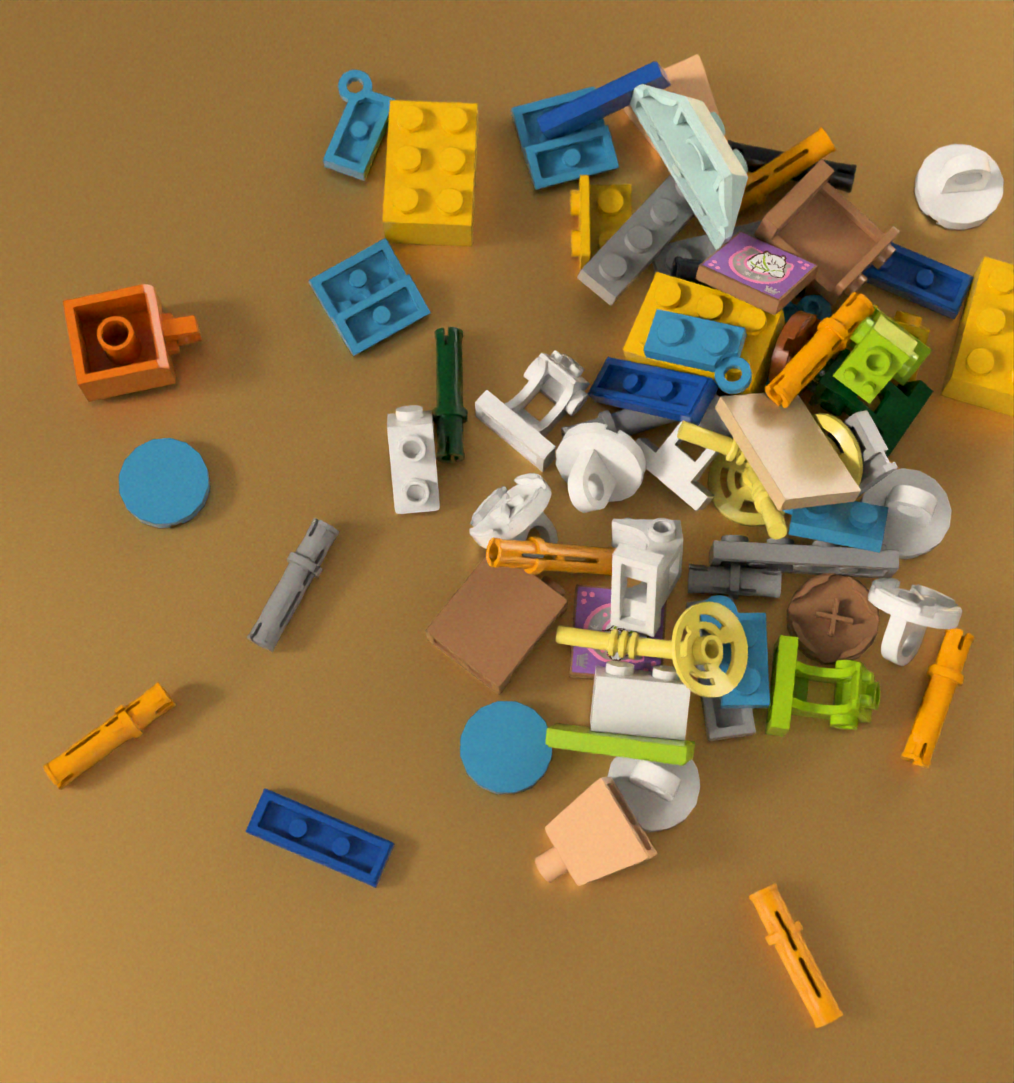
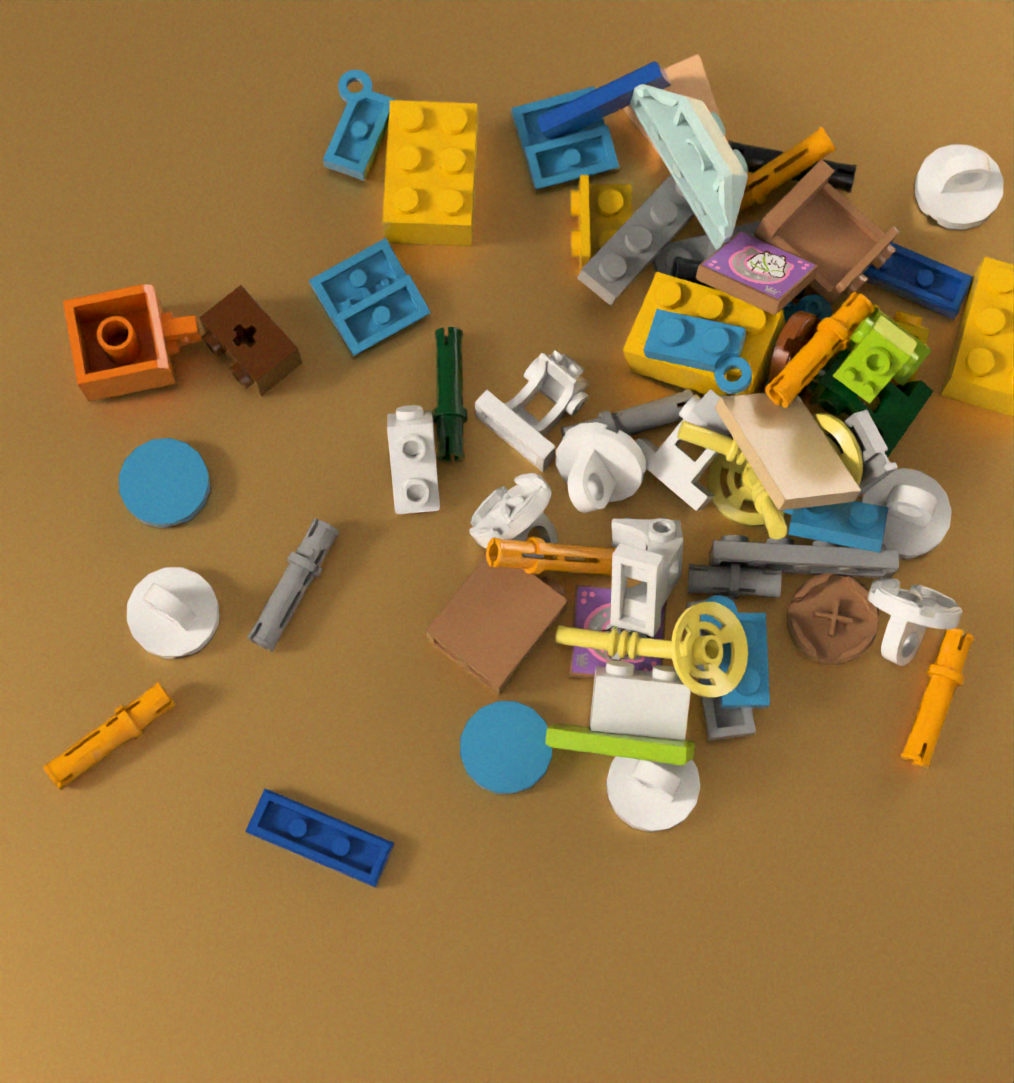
(173, 612): none -> white tile
(242, 318): none -> reddish brown brick
(594, 836): light nougat torso -> none
(653, 390): blue tile -> none
(795, 955): light orange pin -> none
(854, 691): lime tile -> none

